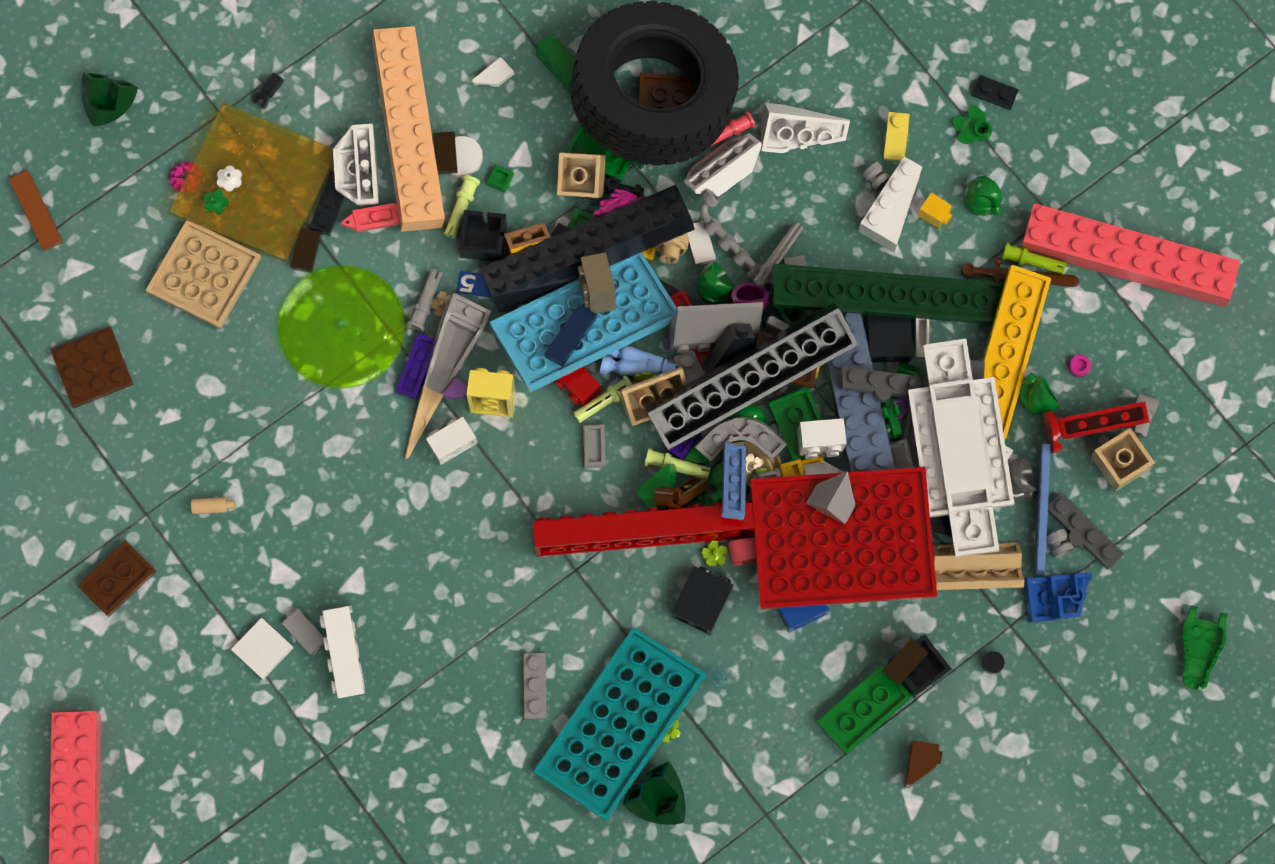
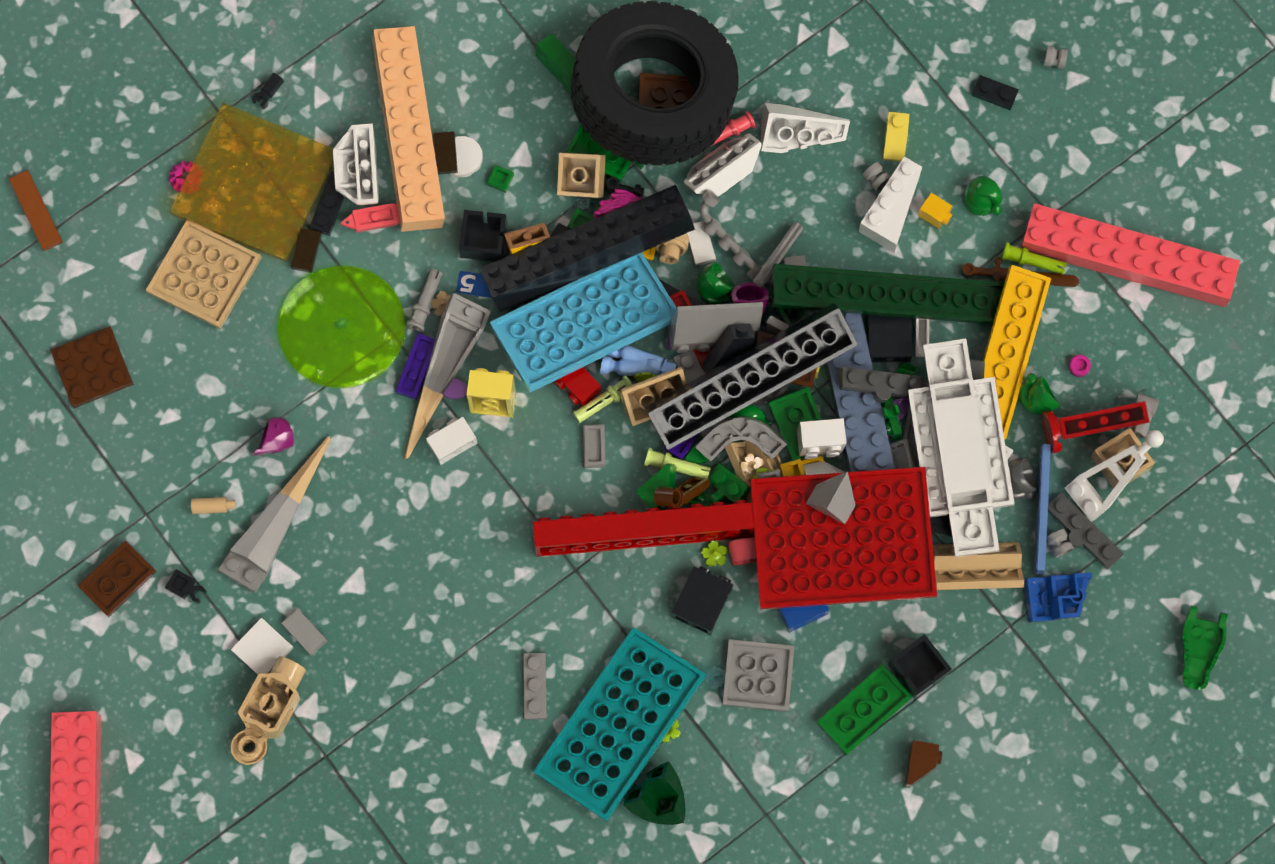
(106, 98): dark green brick -> none
(182, 585): none -> black plate
(216, 202): green plant -> none
(230, 182): white plant -> none
(257, 548): none -> light grey plate
(267, 709): none -> tan brick
(276, 437): none -> magenta helmet
(343, 651): white wedge -> none
(463, 197): yellowish green pin -> none
(494, 75): white tile -> none
(570, 335): dark blue tile -> none
(597, 283): dark tan brick -> none
(733, 481): medium blue plate -> none
(758, 675): none -> light grey plate
(905, 662): dark brown tile -> none
(969, 126): green plate -> none
(993, 662): black tile -> none
(1055, 57): none -> light grey wheel
(1085, 494): none -> white plate

